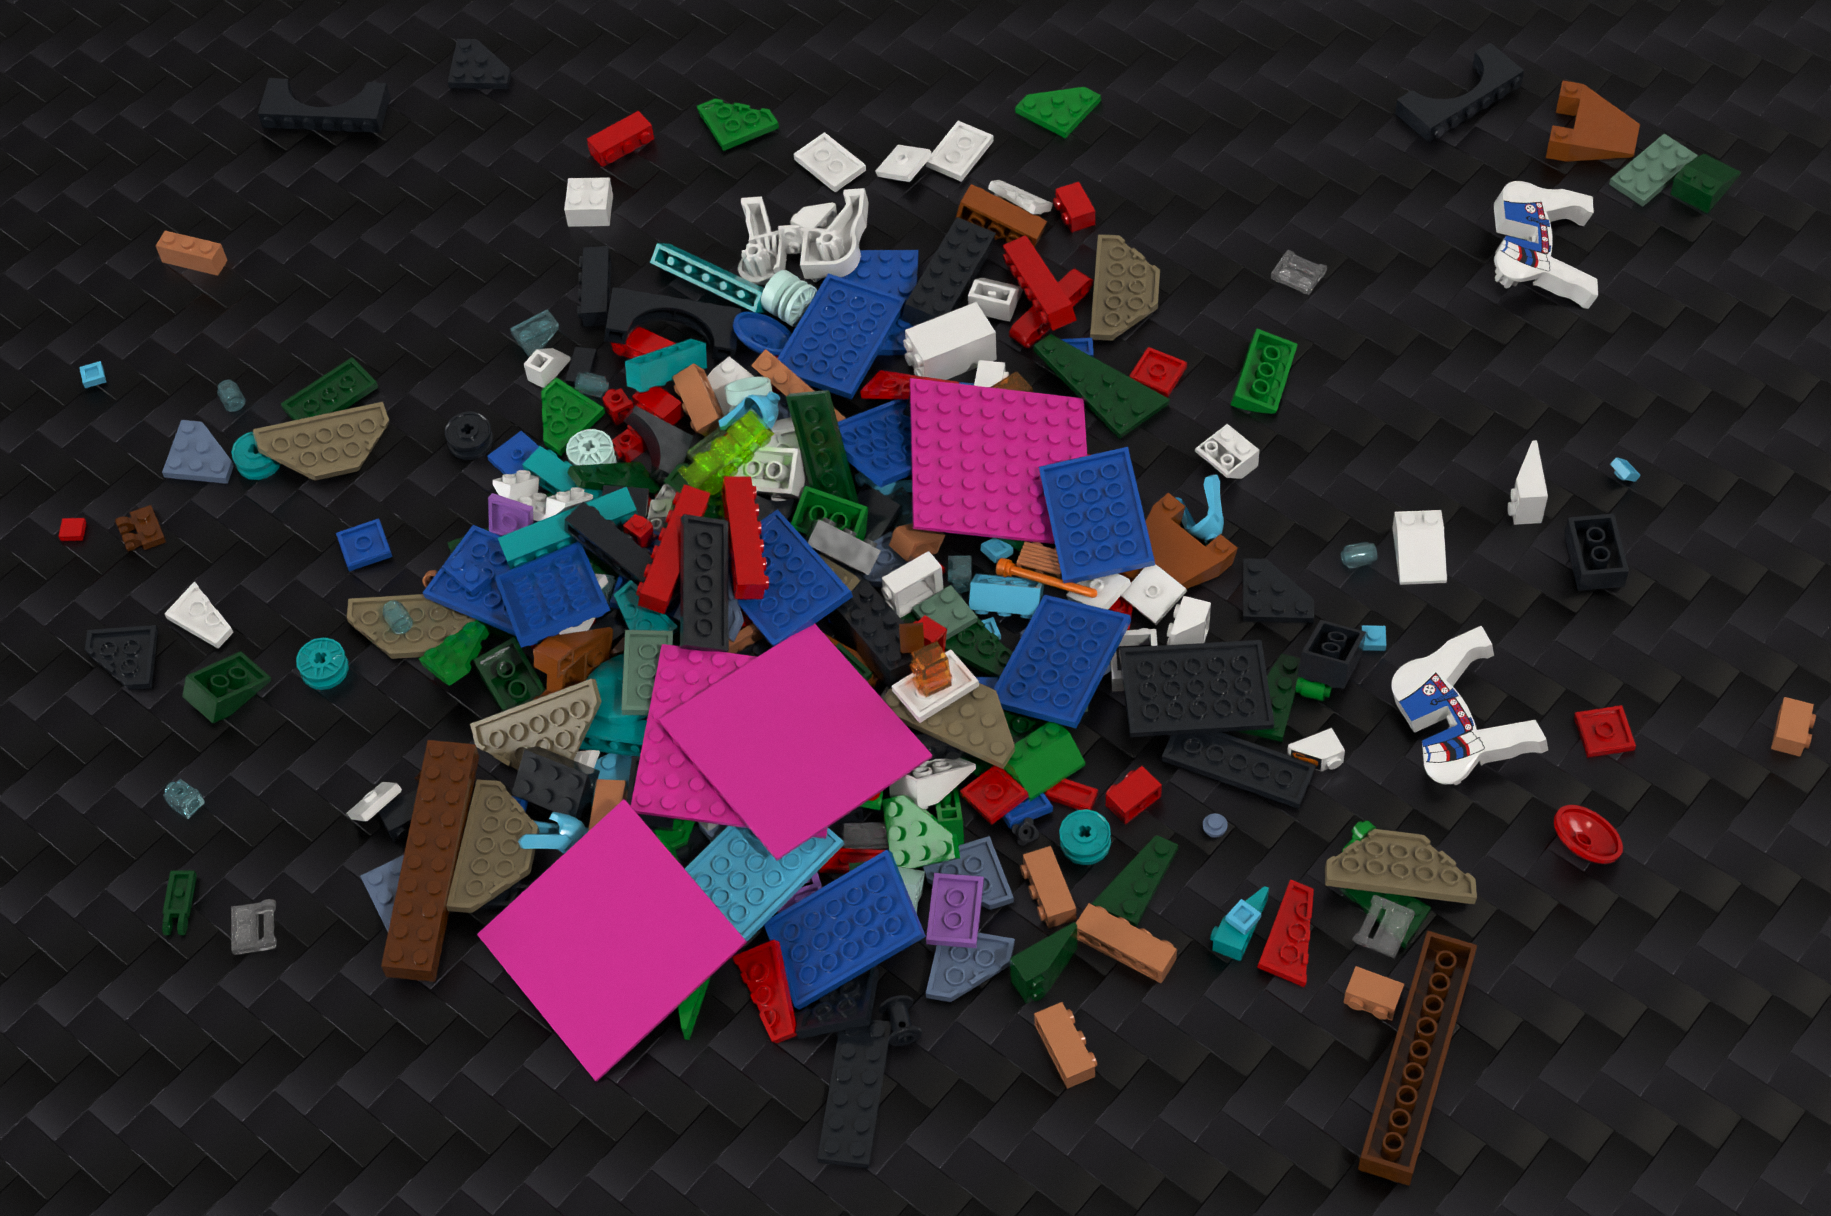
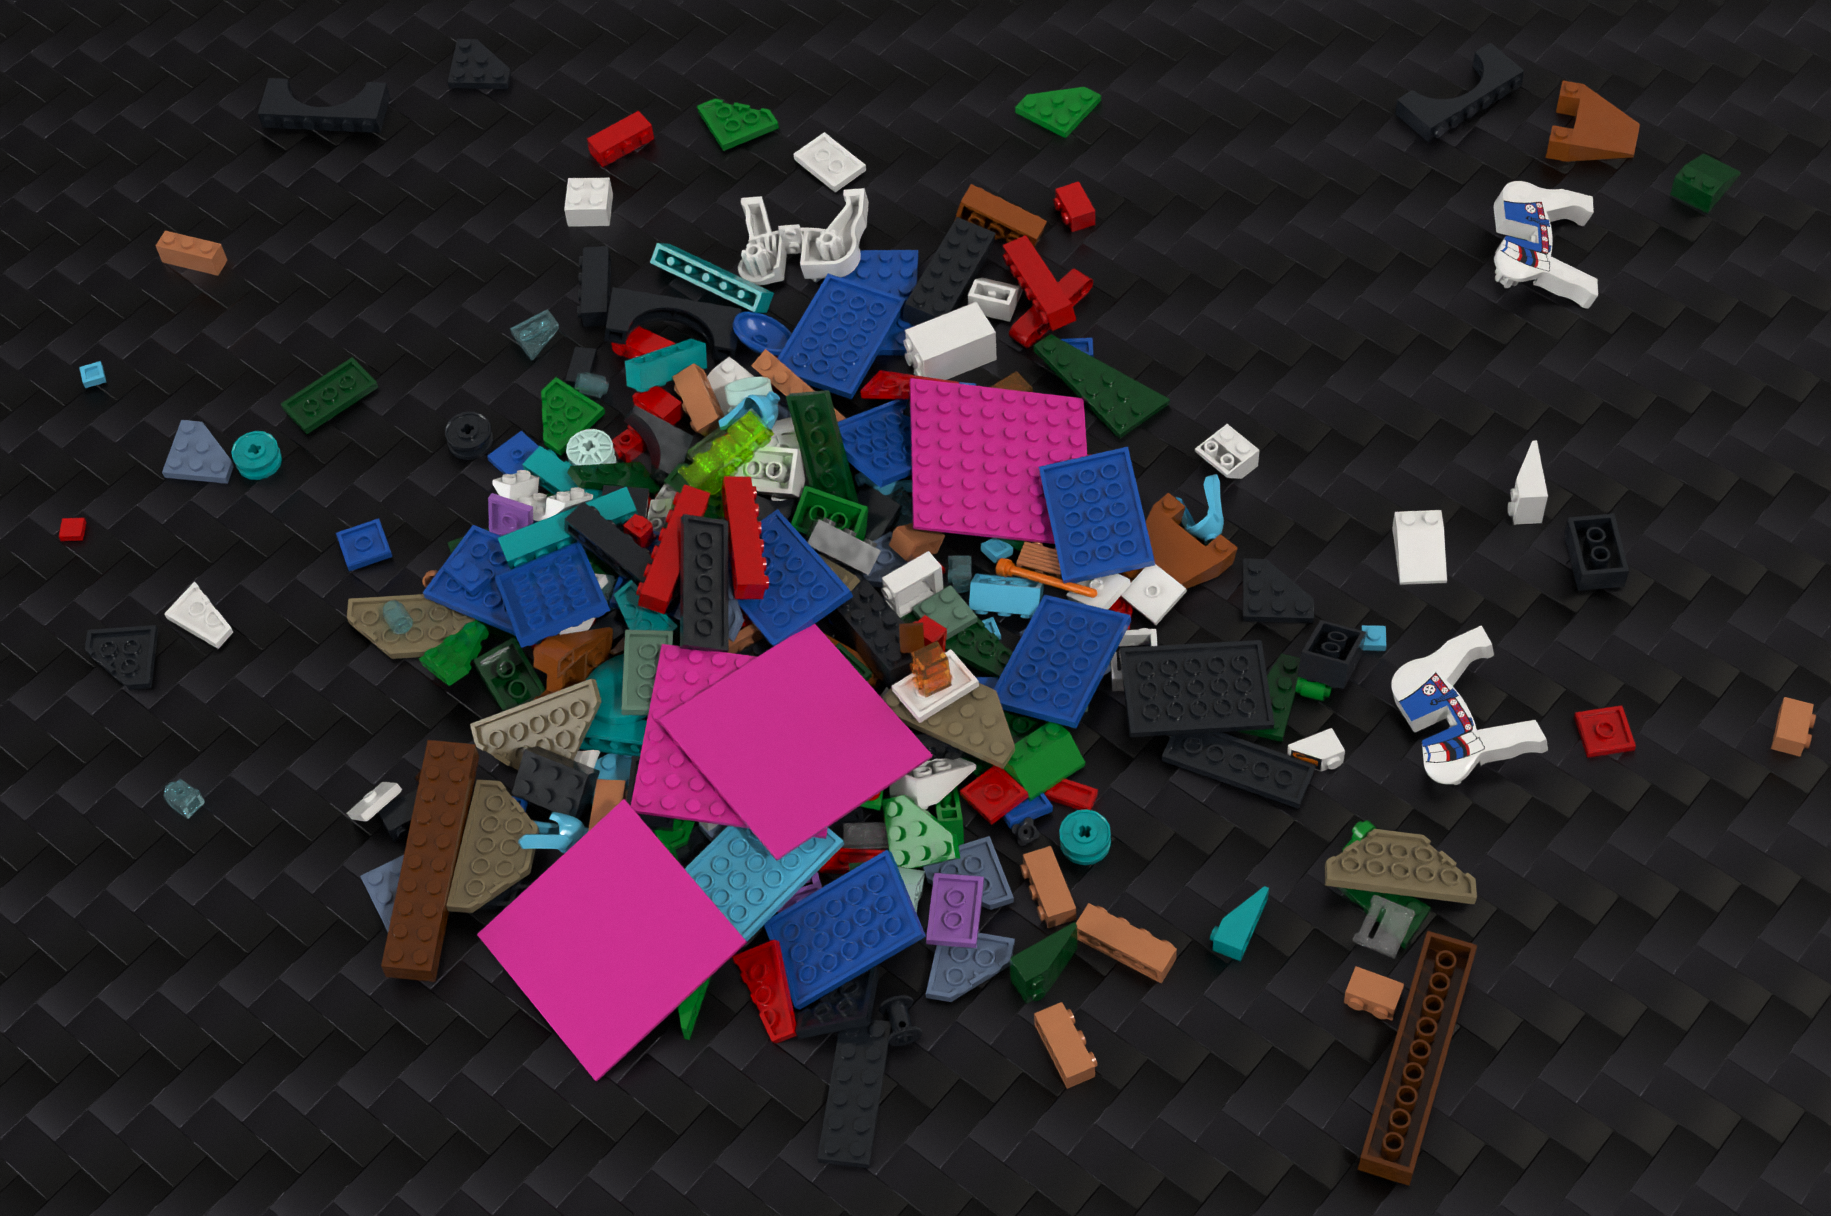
(147, 528): reddish brown plate -> none
(178, 900): dark green hinge -> none
(224, 686): dark green slope -> none
(231, 395): clear light blue brick -> none
(245, 927): clear plate -> none
(322, 663): teal wheel -> none
(325, 443): dark tan plate -> none
(545, 366): white slope -> none
(615, 402): red brick -> none
(787, 297): light aqua wheel -> none
(815, 216): white slope -> none
(903, 163): white plate -> none
(959, 151): white plate -> none
(990, 373): white slope -> none
(1020, 197): white wing -> none
(1123, 288): dark tan plate -> none
(1133, 794): red brick -> none
(1137, 883): dark green wing -> none
(1158, 371): red tile -> none
(1190, 622): white slope -> none
(1215, 825): sand blue plate -> none
(1243, 917): medium azure plate -> none
(1264, 373): green slope -> none
(1289, 937): red wing -> none
(1297, 276): clear plate -> none
(1359, 554): clear light blue brick -> none
(1588, 834): red dish -> none
(1624, 470): medium azure plate -> none
(1652, 170): sand green plate -> none

